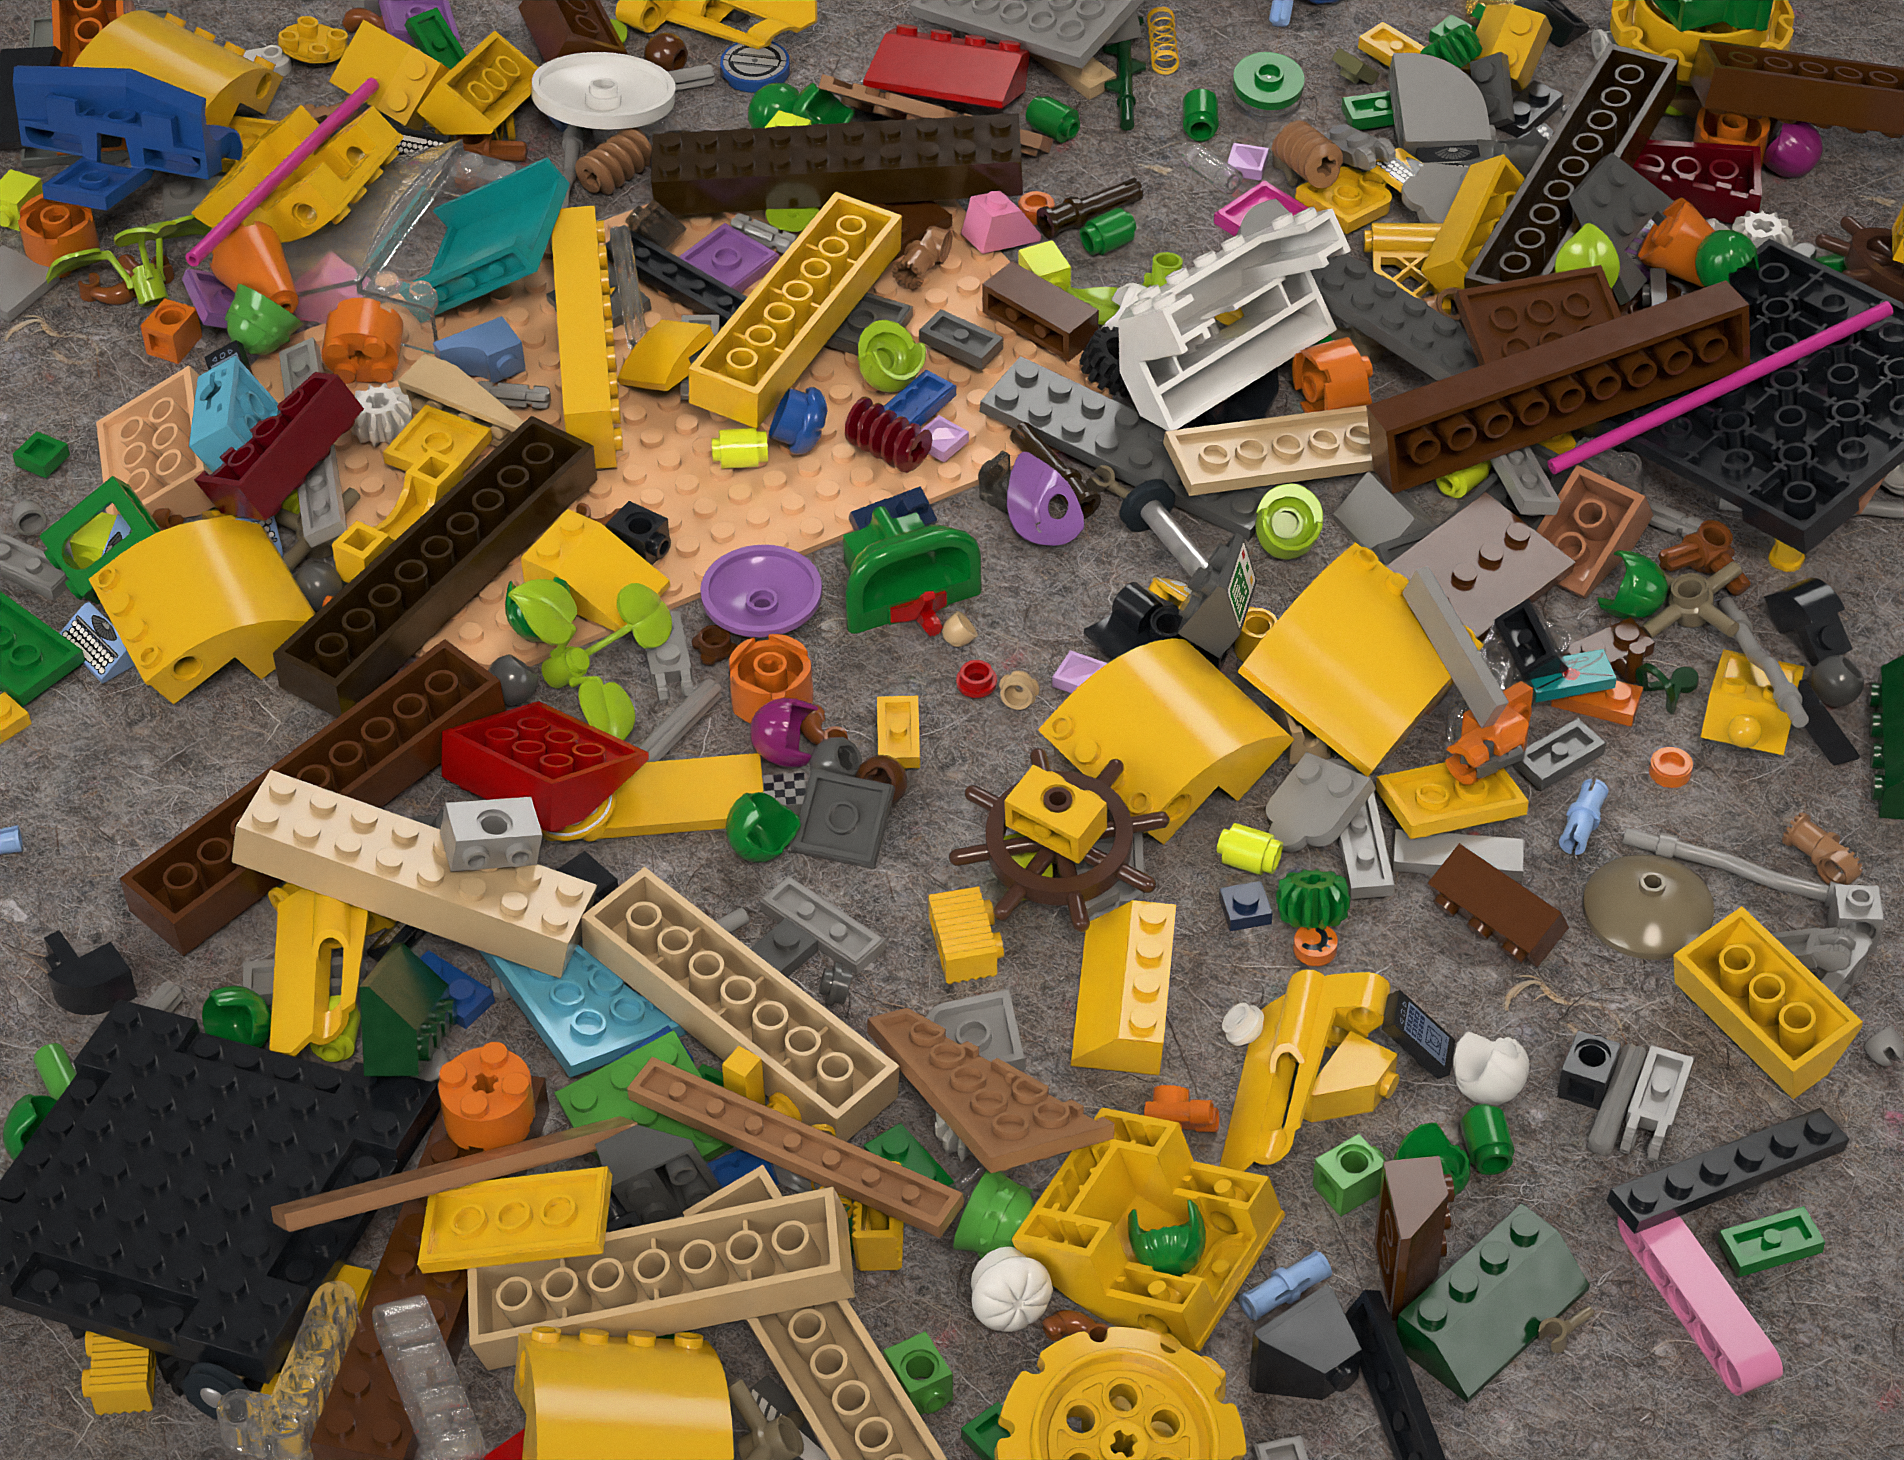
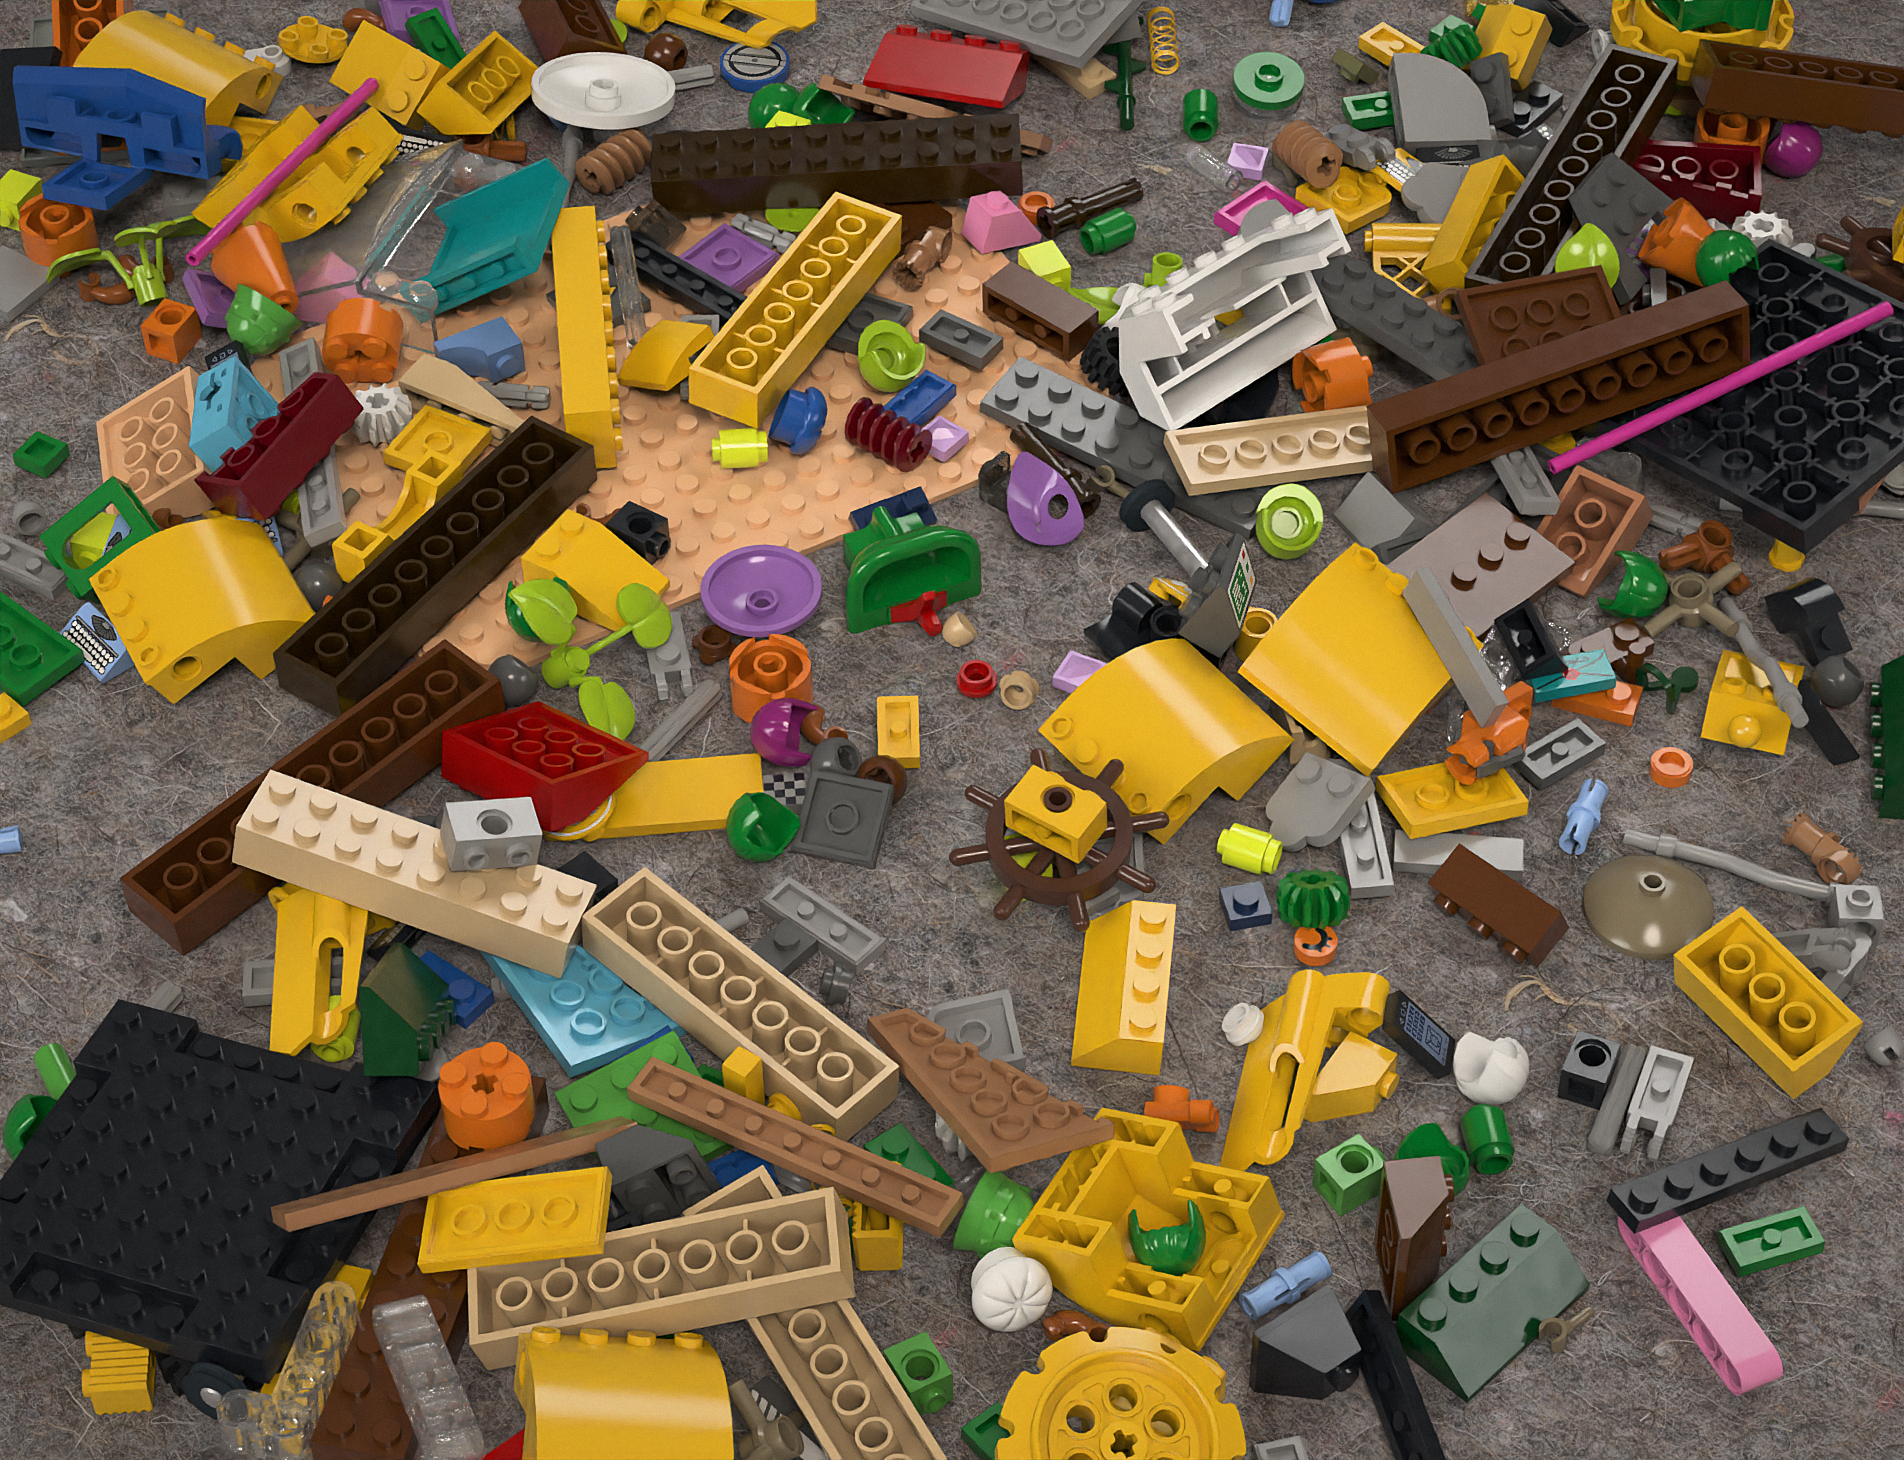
(87, 982): black brick -> none
(237, 1015): green hair -> none
(964, 934): yellow brick -> none
(1053, 118): green brick -> none
(1464, 480): neon yellow brick -> none

